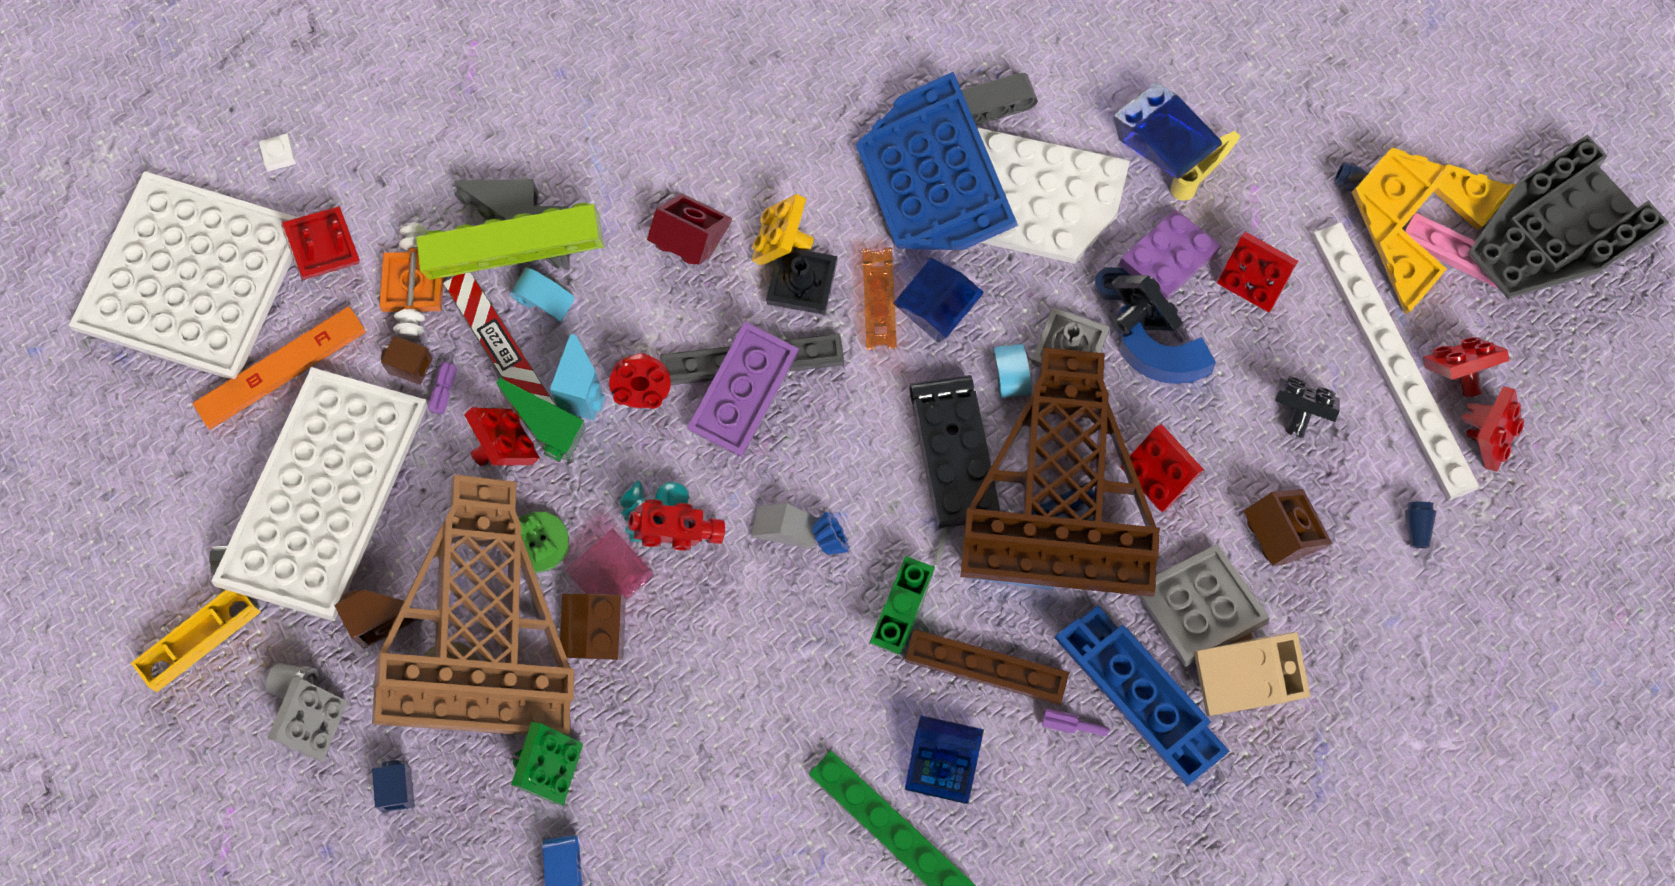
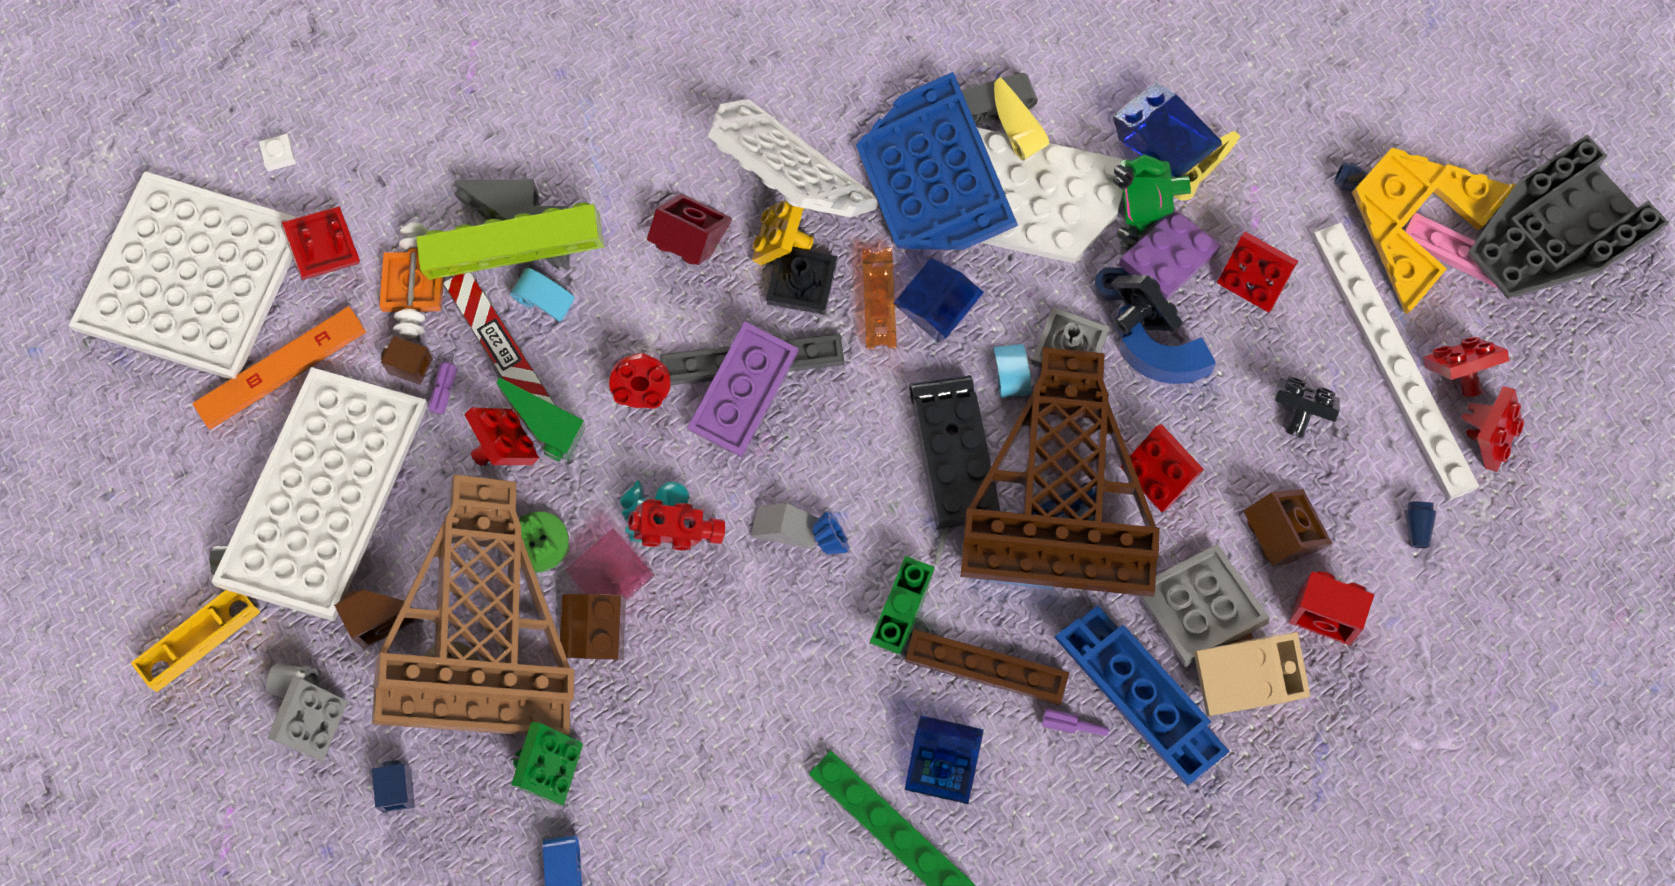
(576, 383): medium azure slope -> none
(787, 161): none -> white plate
(1022, 128): none -> light yellow piece
(1146, 194): none -> green torso
(1331, 607): none -> red brick

